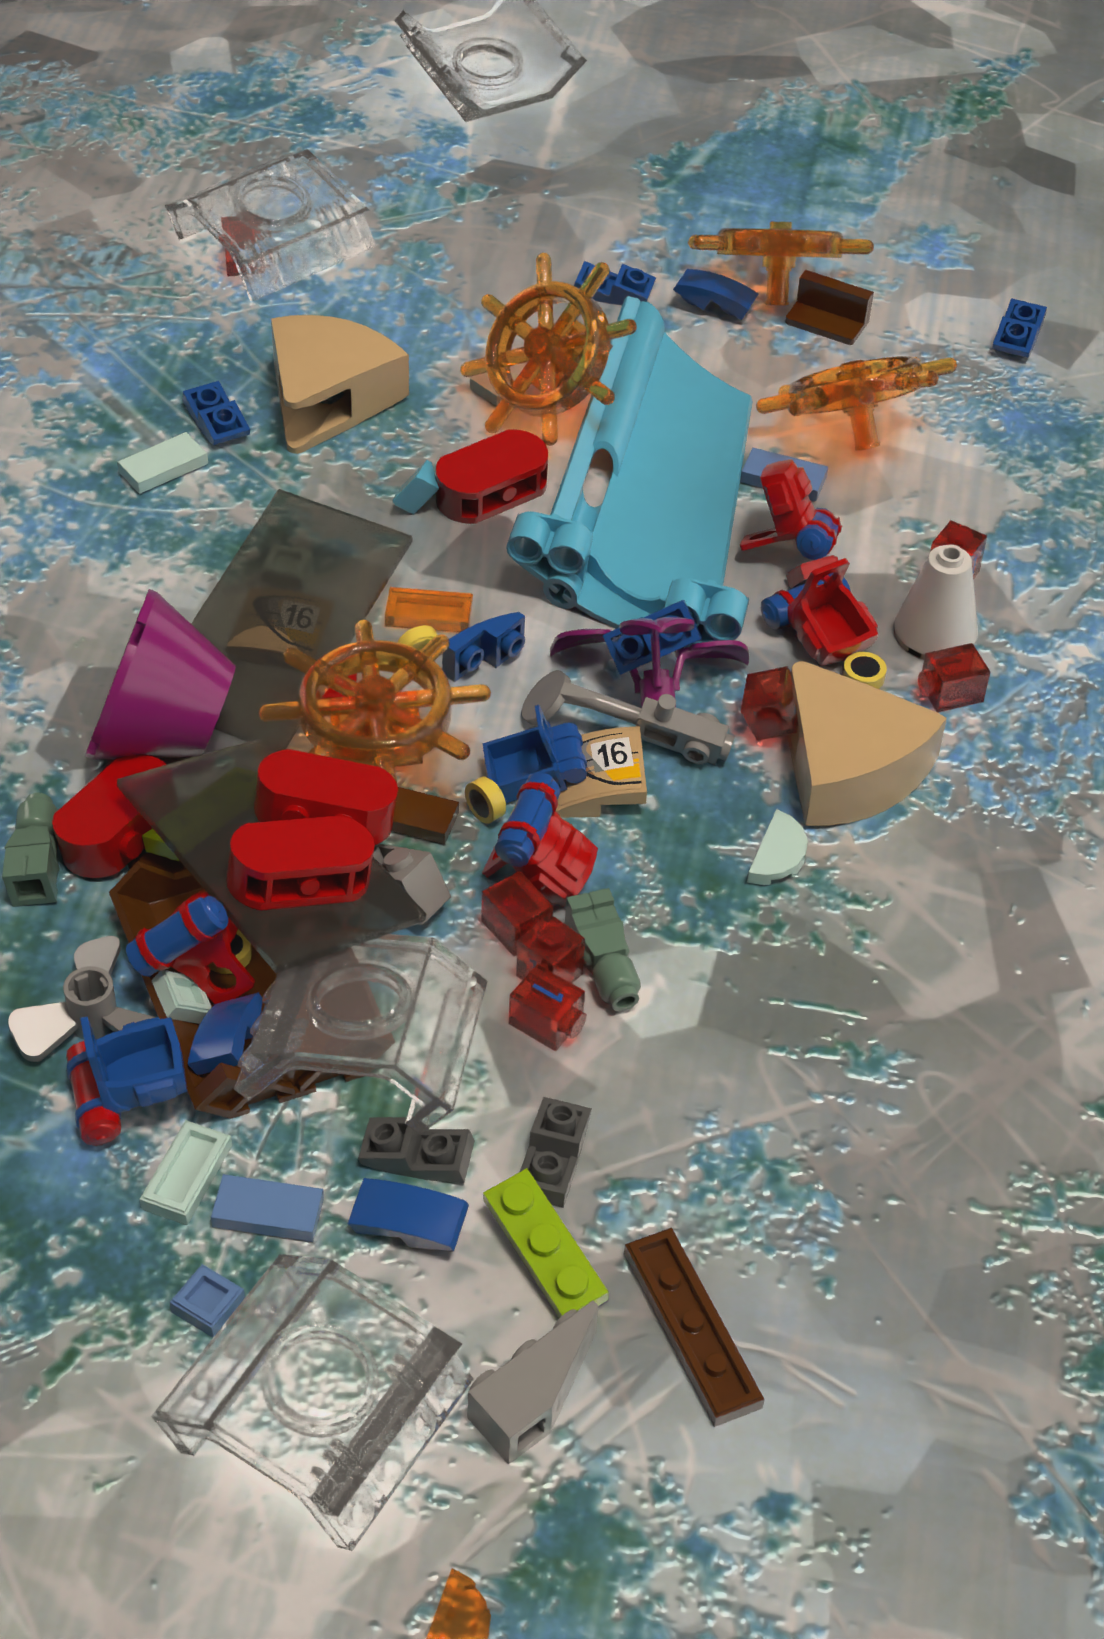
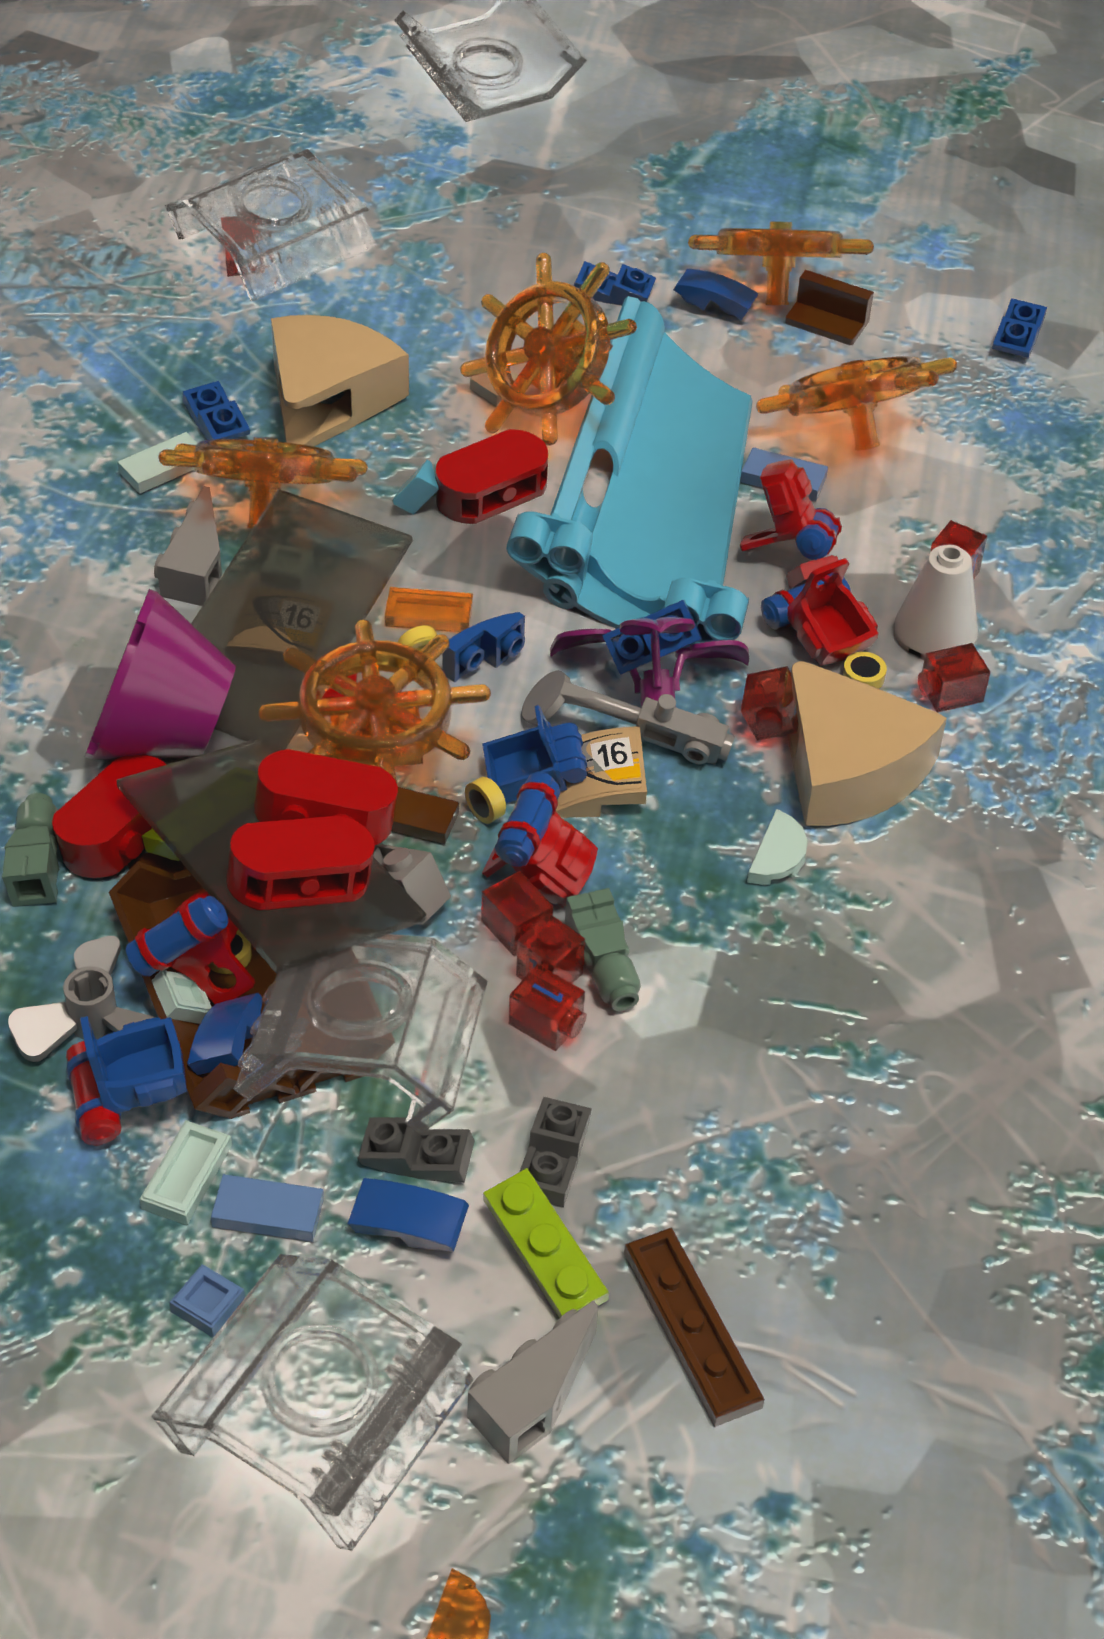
(193, 557): none -> light grey slope
(263, 465): none -> clear orange piece

